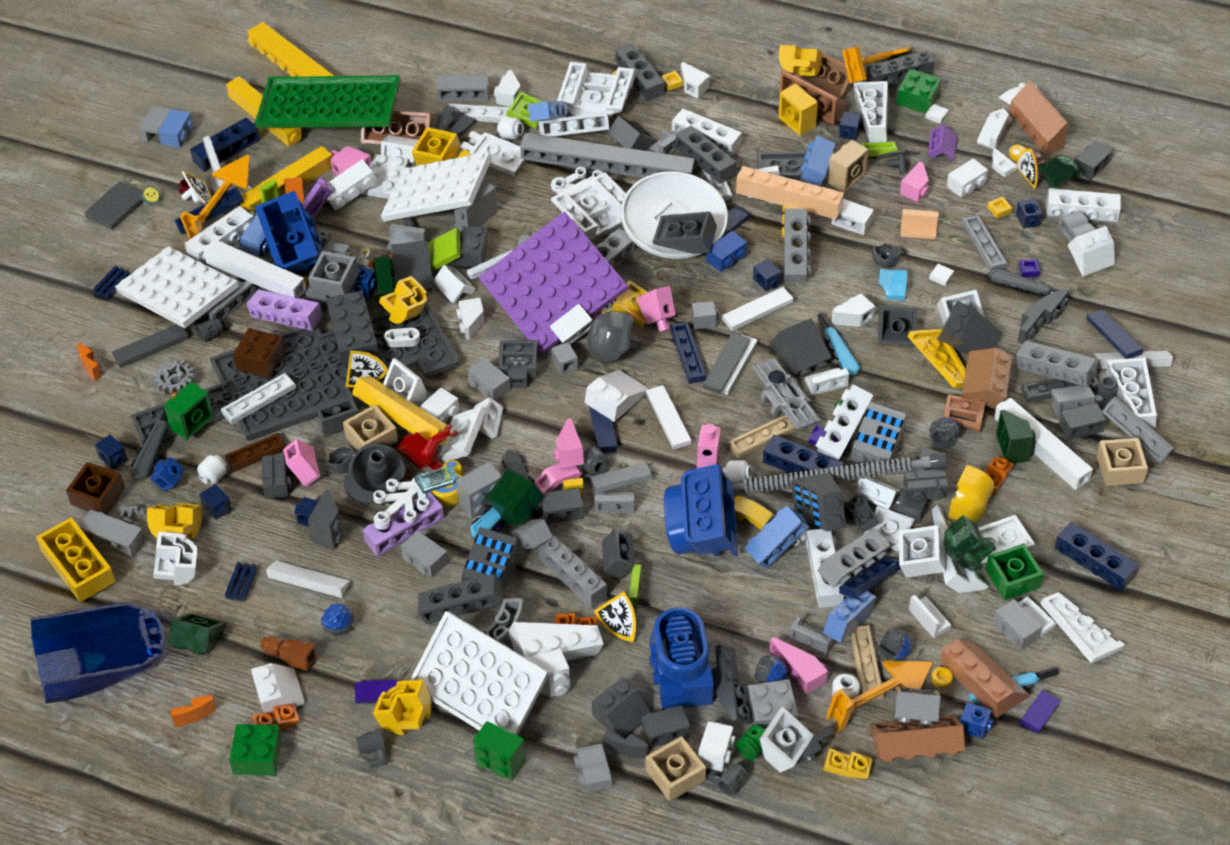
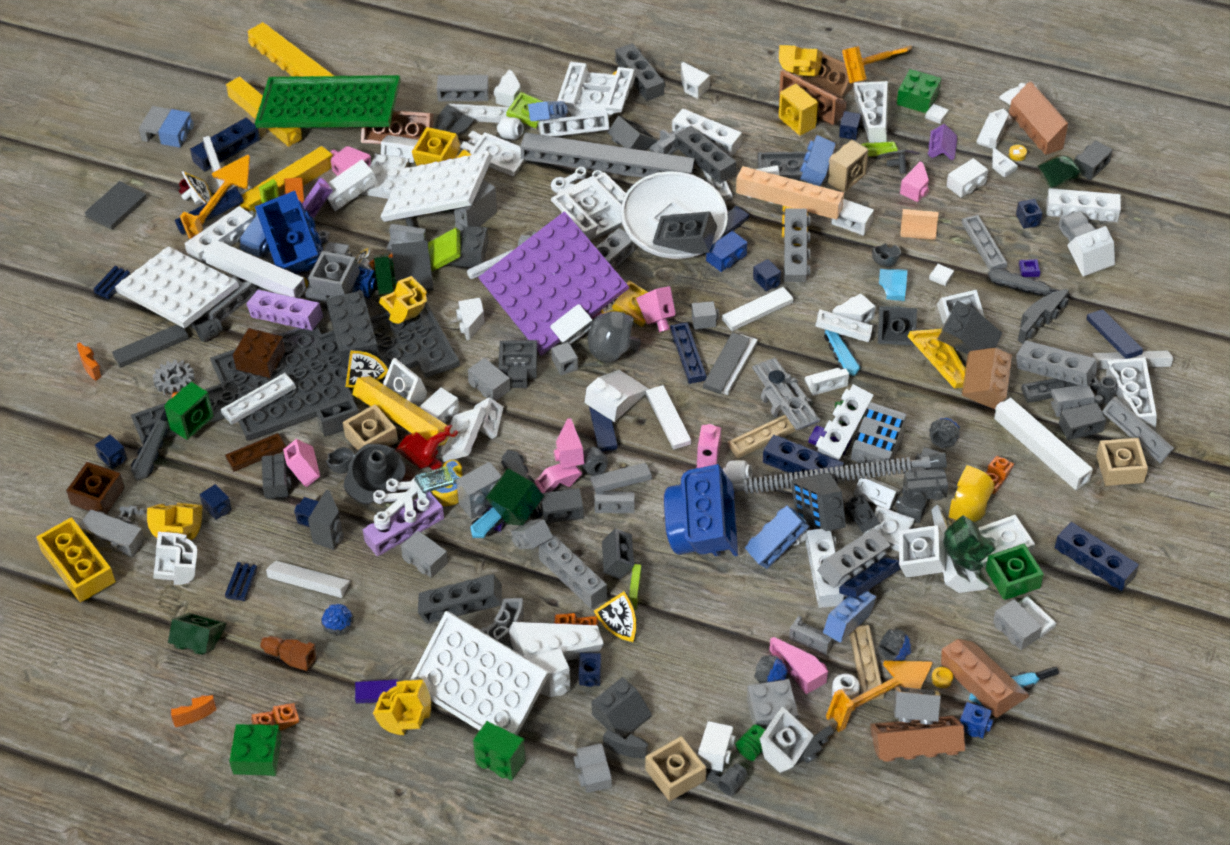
(93, 648): clear blue windscreen -> none
(150, 195): light yellow tile -> none
(167, 473): blue brick -> none
(211, 469): white head -> none
(277, 686): white slope -> none
(371, 743): dark grey piece -> none
(402, 337): white beam -> none
(452, 283): white panel -> none
(490, 555): dark grey slope -> none
(574, 484): yellow plate -> none
(591, 662): none -> dark blue brick
(665, 726): dark grey brick -> none
(672, 80): yellow plate -> none
(681, 659): blue brick -> none
(727, 685): dark grey slope -> none
(751, 511): yellow slope -> none
(801, 348): dark grey slope -> none
(843, 325): none -> white plate
(846, 765): yellow slope -> none
(896, 69): dark grey brick -> none
(929, 616): white panel -> none
(965, 408): nougat plate -> none
(999, 207): yellow plate -> none
(1014, 437): dark green slope -> none
(1028, 165): shield -> none
(1040, 711): dark purple tile -> none
(1081, 629): white wing -> none

